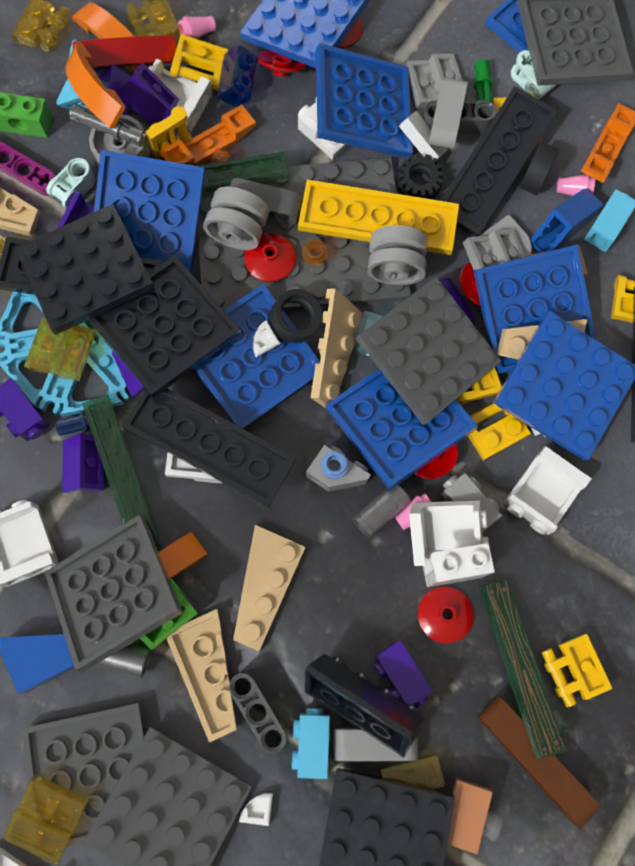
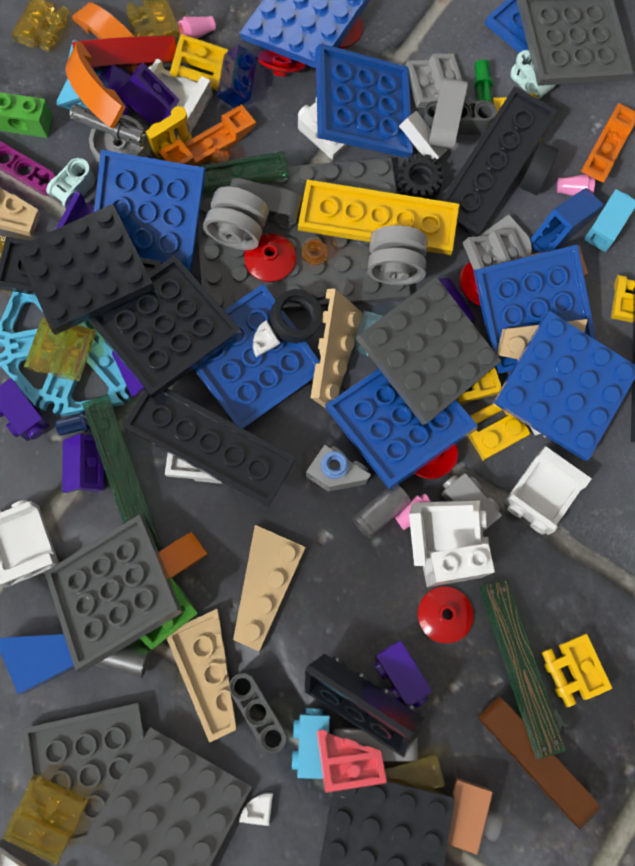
(348, 764): none -> coral wing

